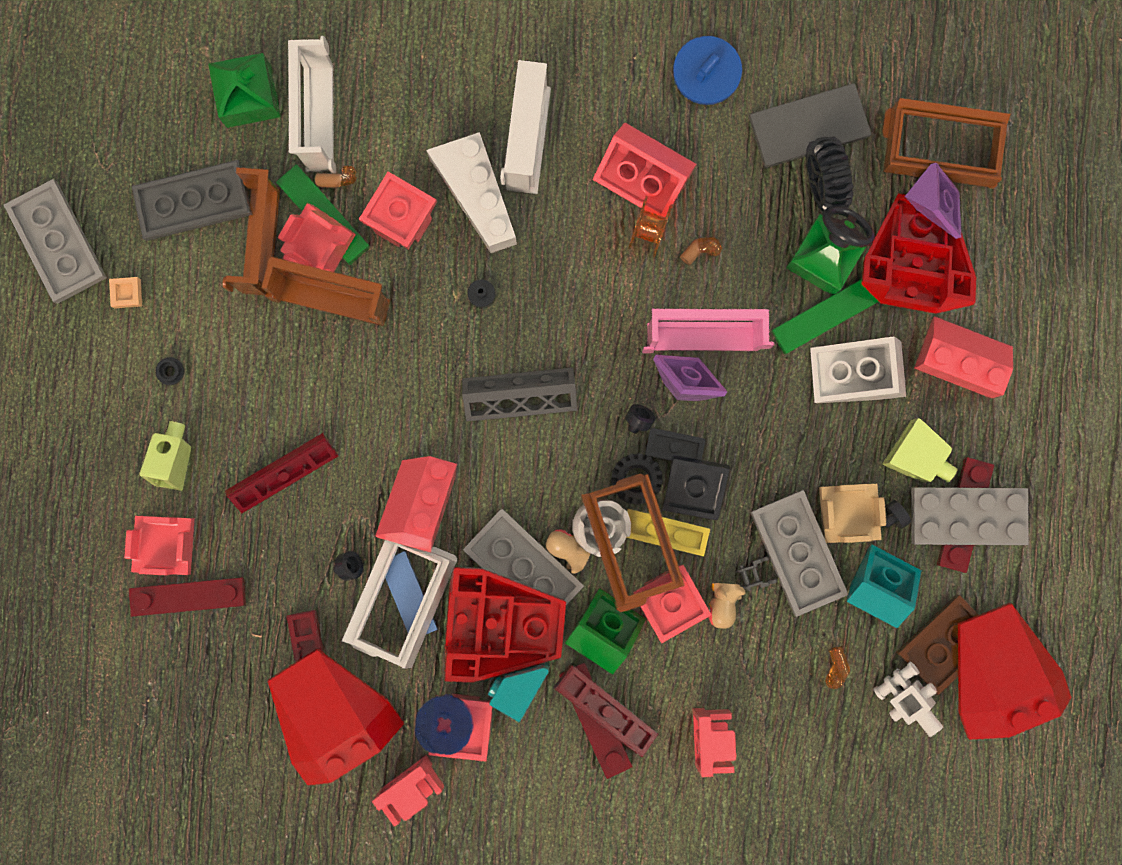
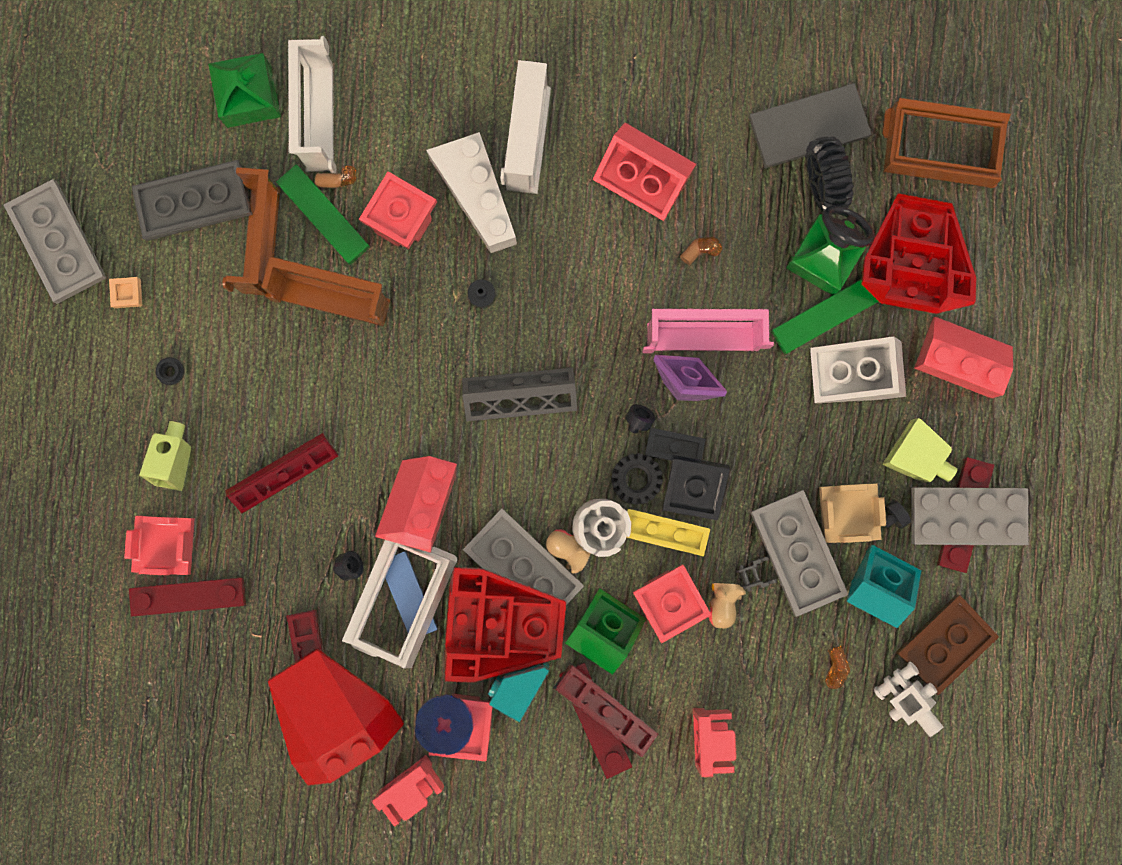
(315, 239): coral panel -> none
(623, 601): dark orange piece -> none
(650, 226): clear orange piece -> none
(707, 70): blue shield -> none
(937, 200): medium lavender slope -> none
(1006, 676): red wedge -> none

